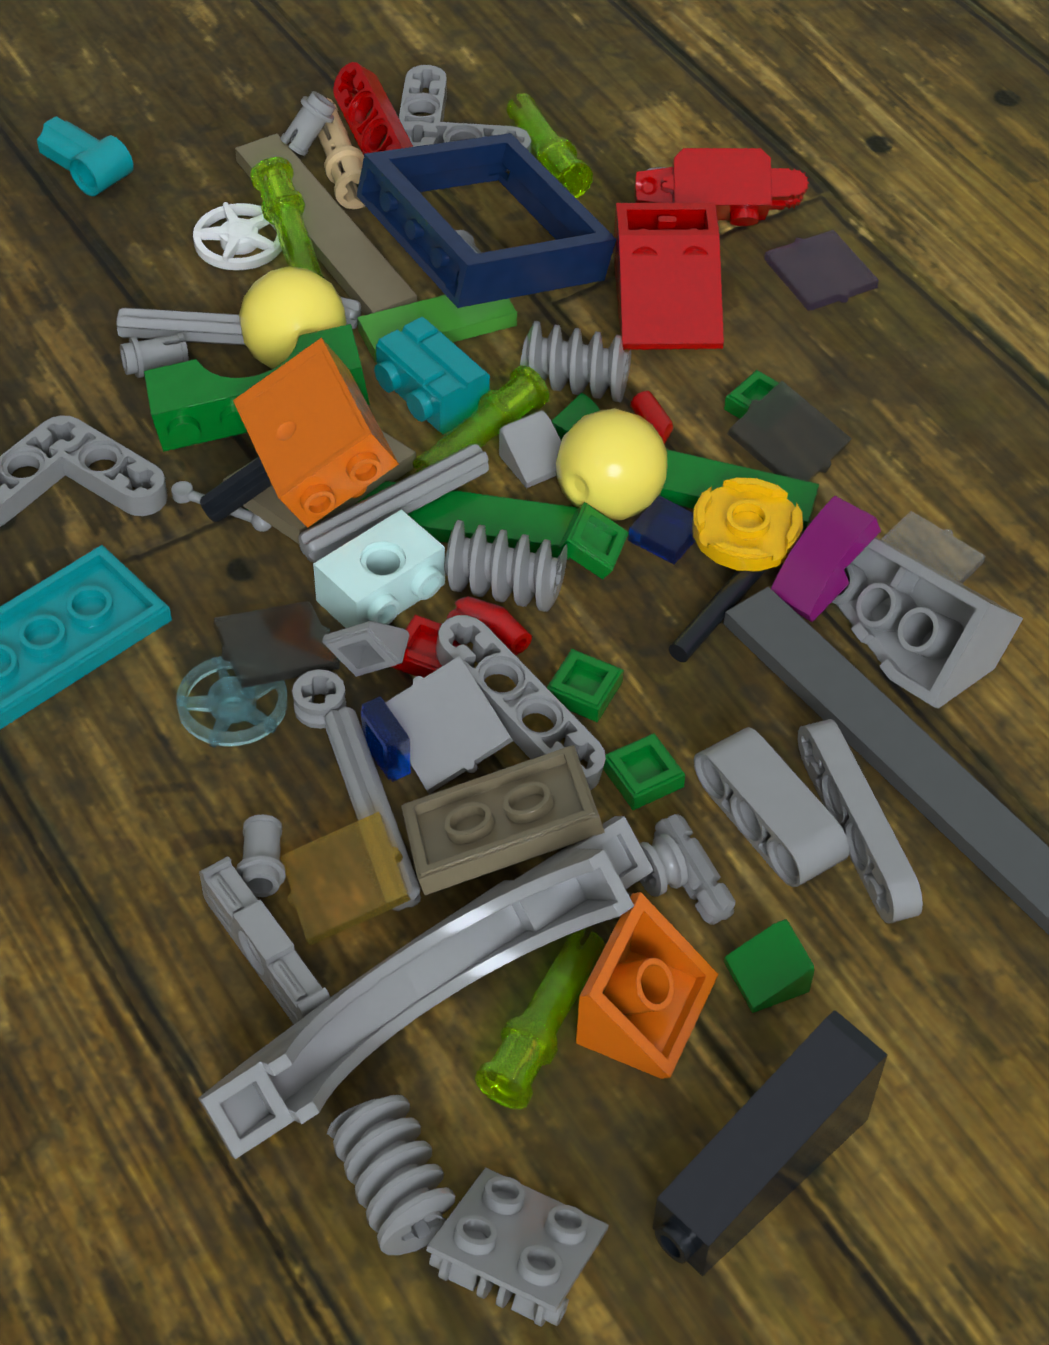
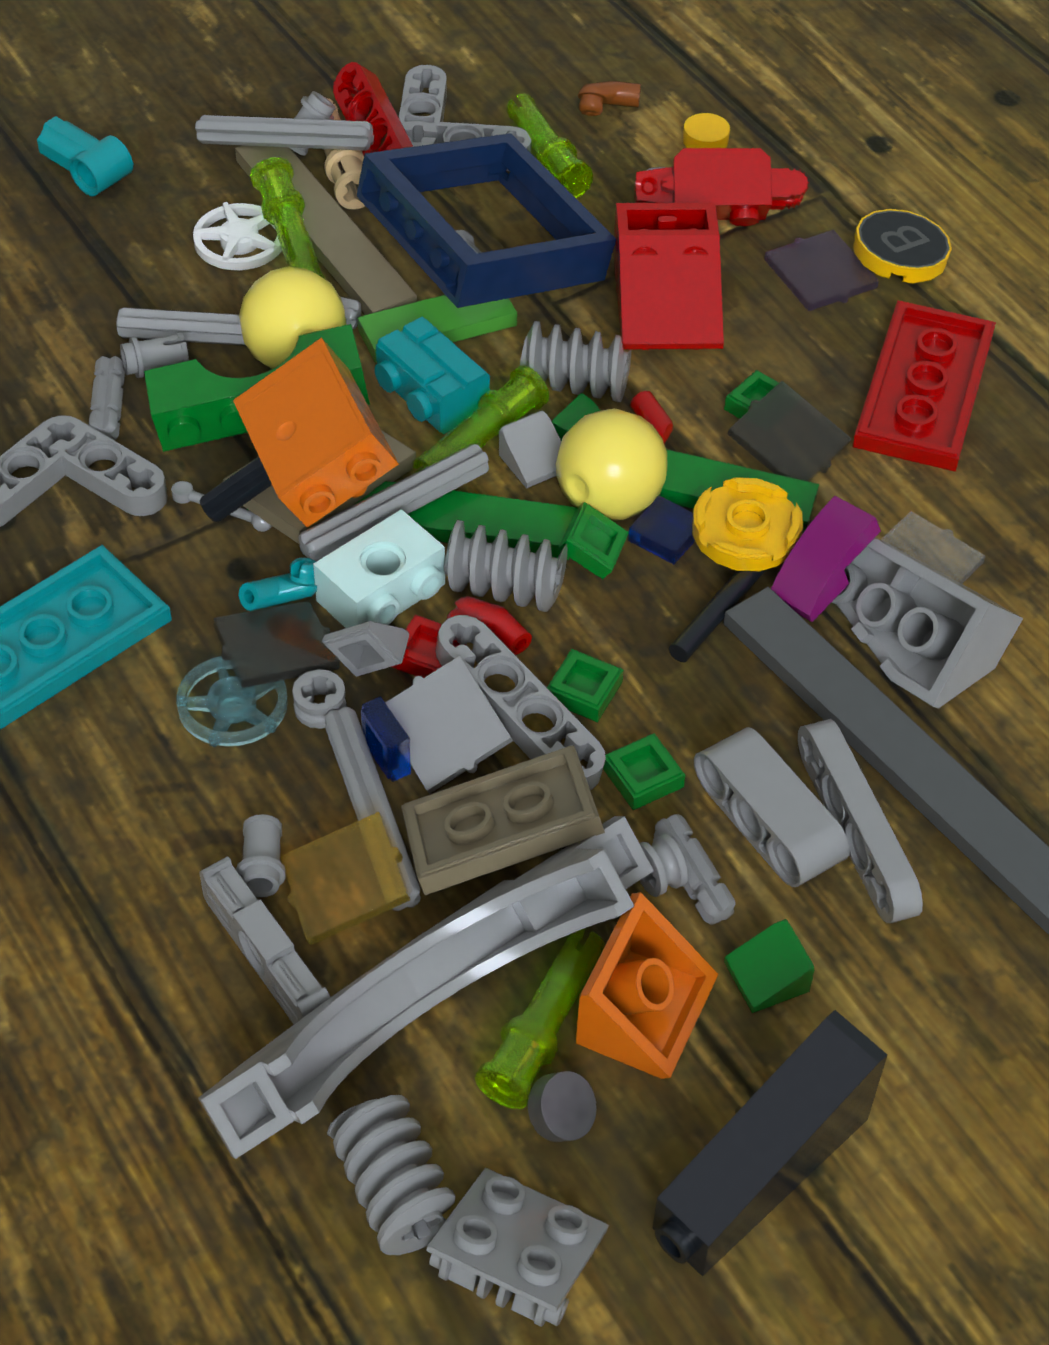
(107, 396): none -> light grey axle
(280, 588): none -> teal arm
(285, 132): none -> light grey axle
(562, 1106): none -> flat silver tile
(594, 95): none -> dark orange arm
(706, 131): none -> yellow tile
(901, 245): none -> tile
(924, 386): none -> red tile

